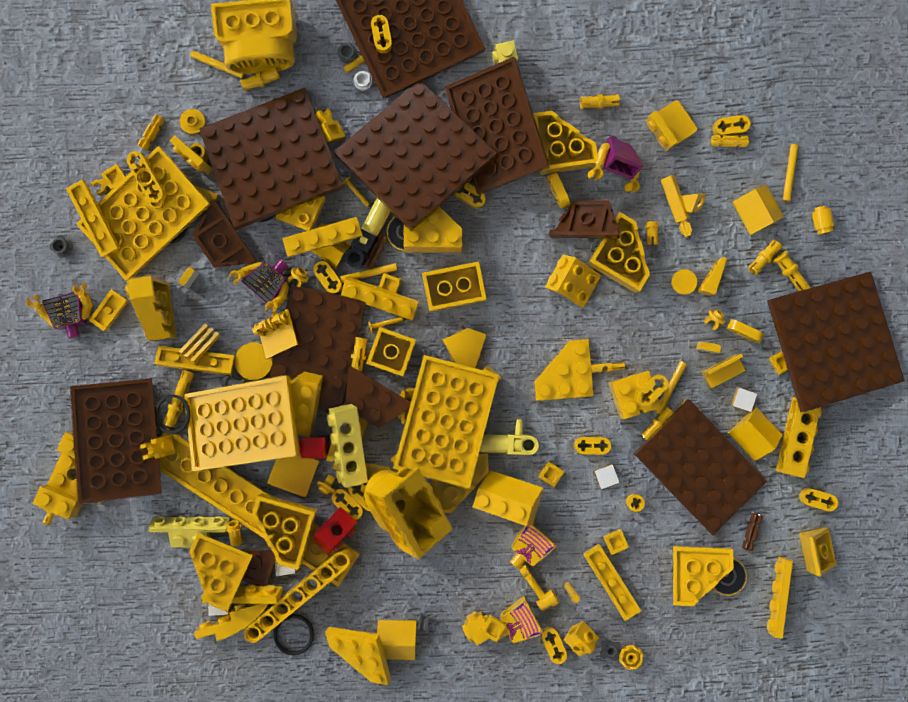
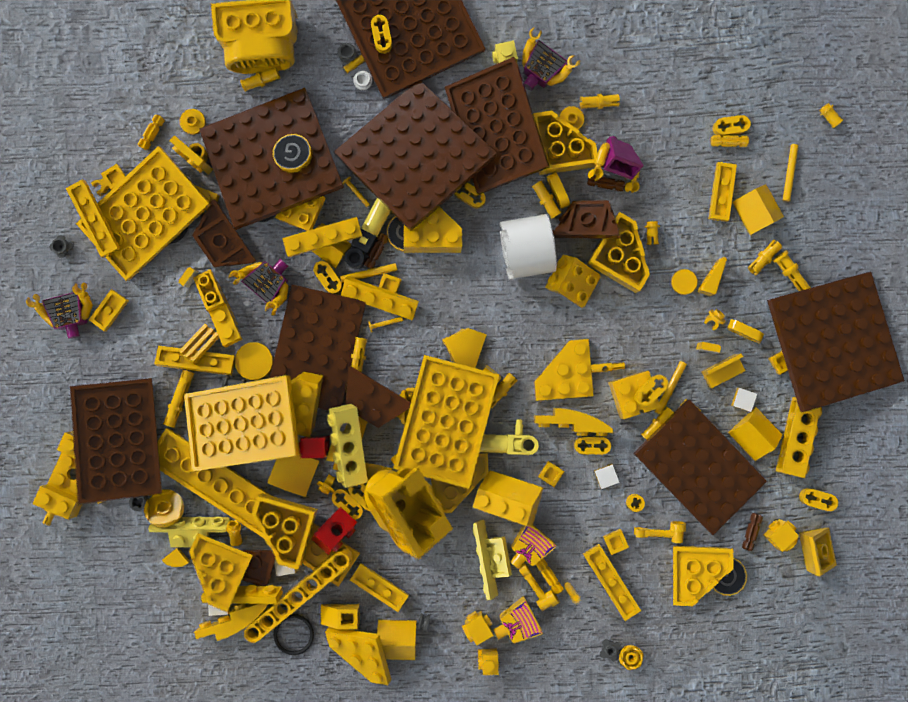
(133, 506): none -> dark grey bush
(138, 172): yellow beam -> none
(152, 307): yellow brick -> none
(159, 447): yellow plate -> none
(164, 508): none -> yellow tile
(176, 558): none -> yellow tile
(187, 414): black piece -> none
(214, 63): yellow bar -> none
(218, 308): none -> yellow slope
(276, 333): yellow hinge -> none
(292, 153): none -> black tile
(299, 274): yellow plate -> none
(331, 129): yellow plate -> none
(340, 615): none -> yellow slope
(379, 587): none -> yellow plate
(391, 351): yellow brick -> none
(454, 287): yellow brick -> none
(488, 661): none -> yellow brick
(492, 557): none -> light yellow bracket
(493, 628): yellow tile -> none
(502, 388): none -> yellow pin
(528, 246): none -> white brick
(543, 64): none -> torso
(546, 199): none -> yellow pin
(549, 576): none -> yellow axle
(558, 643): yellow beam -> none
(573, 116): none -> yellow piece
(581, 422): none -> yellow slope
(581, 639): yellow brick -> none
(606, 183): none -> reddish brown axle
(671, 125): yellow bracket -> none
(675, 532): none -> yellow brick
(680, 204): yellow piece -> none
(722, 191): none -> yellow plate
(778, 605): yellow plate -> none
(782, 535): none -> yellow brick
(823, 220): yellow brick -> none
(830, 115): none -> yellow pin

